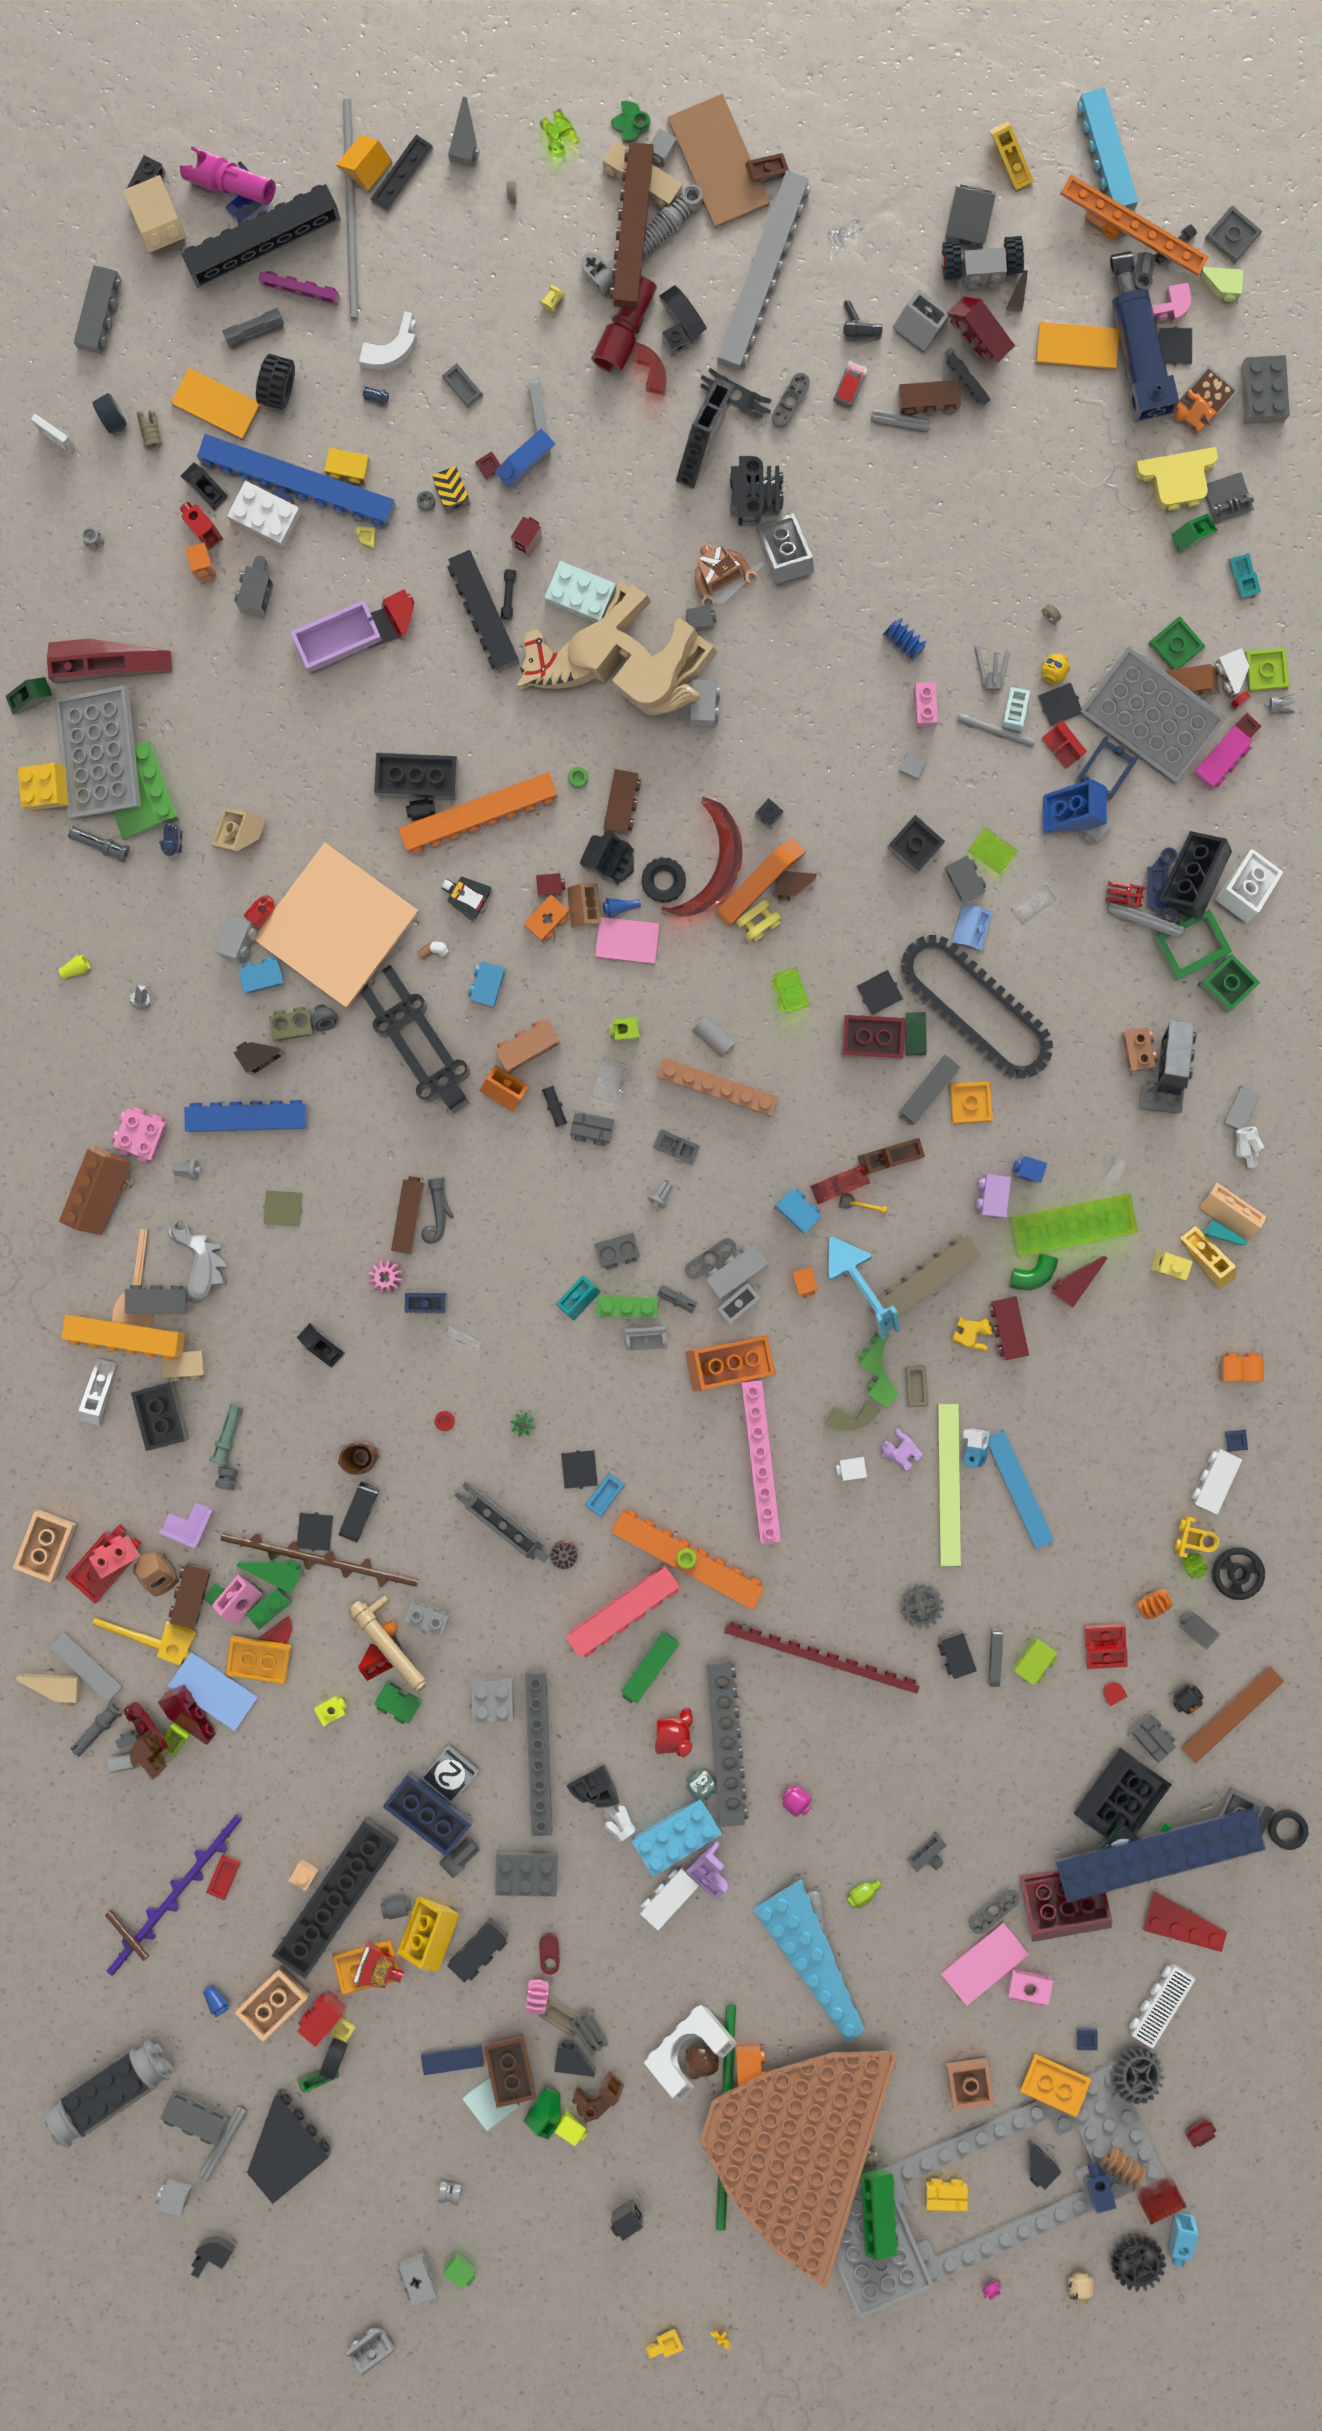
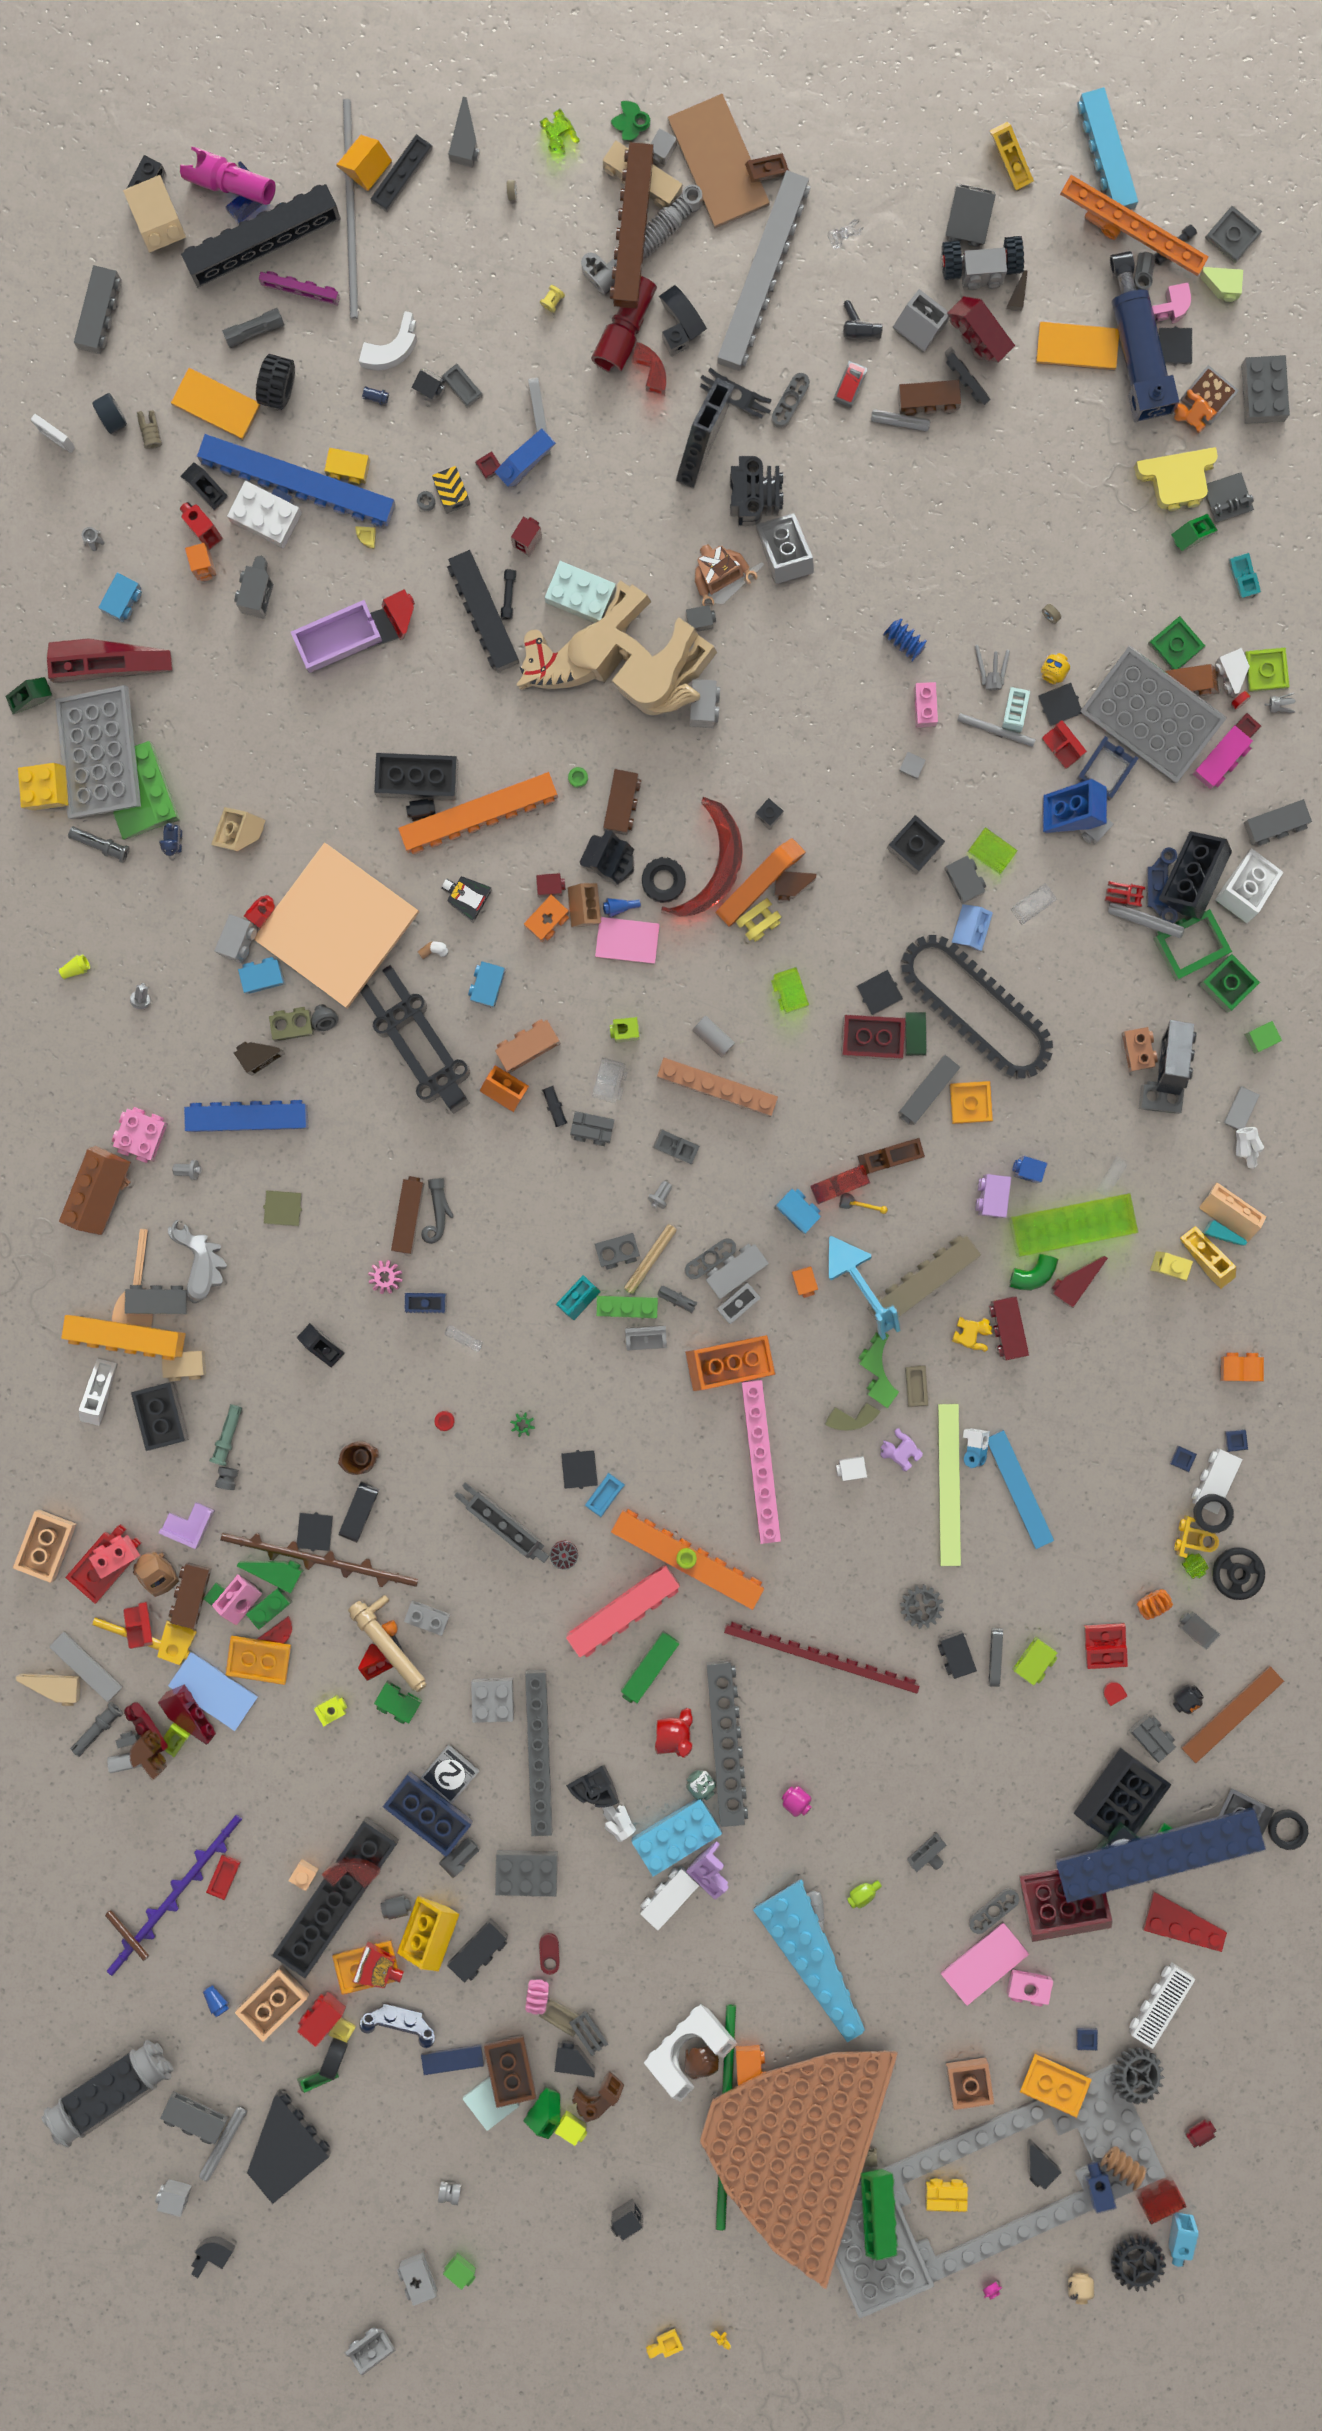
(120, 597): none -> dark azure brick
(138, 1626): none -> red panel
(360, 1869): none -> clear red brick
(400, 2020): none -> plate
(429, 384): none -> black brick
(650, 1259): none -> tan axle
(1183, 1458): none -> dark blue tile
(1229, 1513): none -> black tyre
(1263, 1037): none -> bright green piece
(1278, 823): none -> dark grey brick

